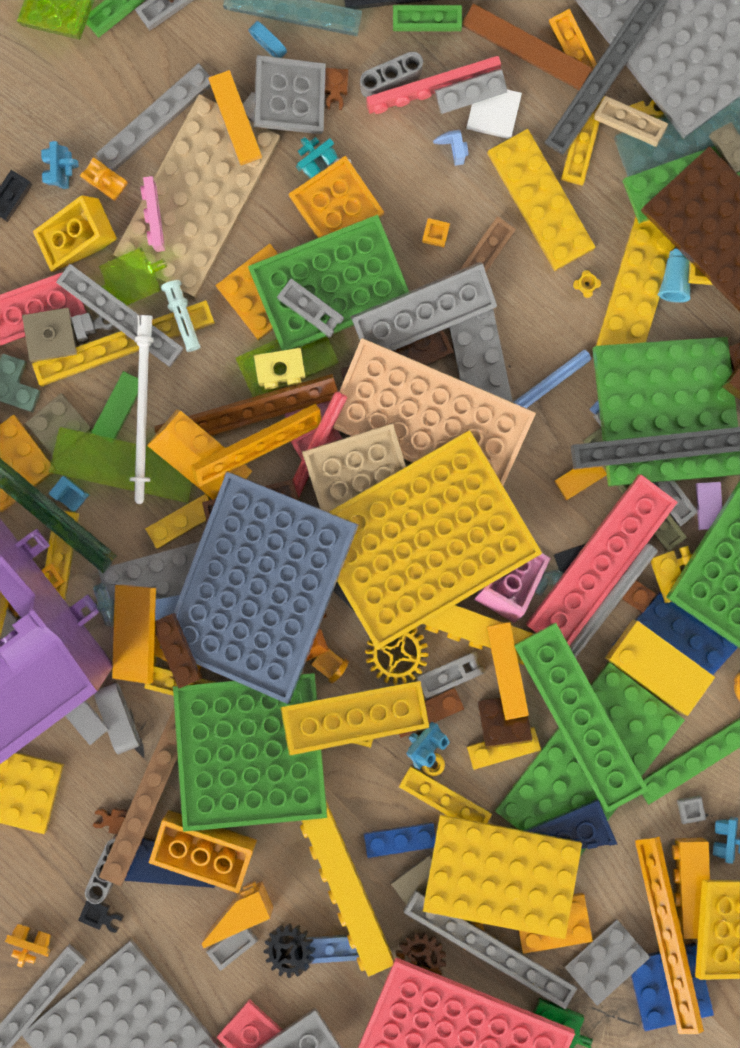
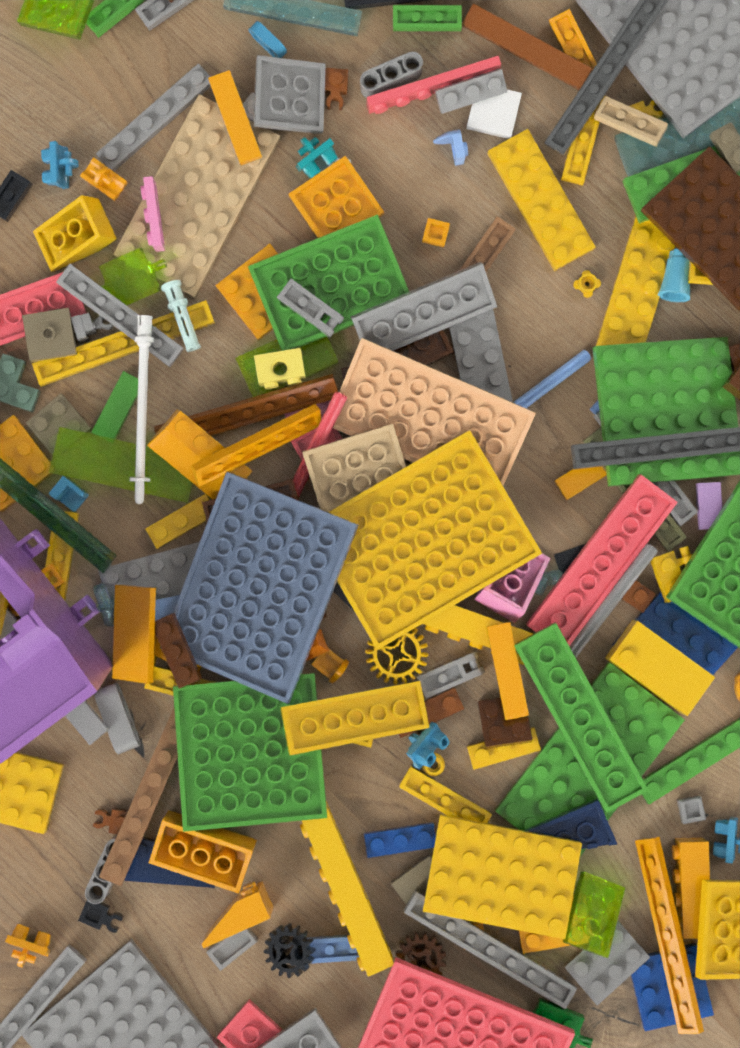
(594, 914): none -> clear neon green plate

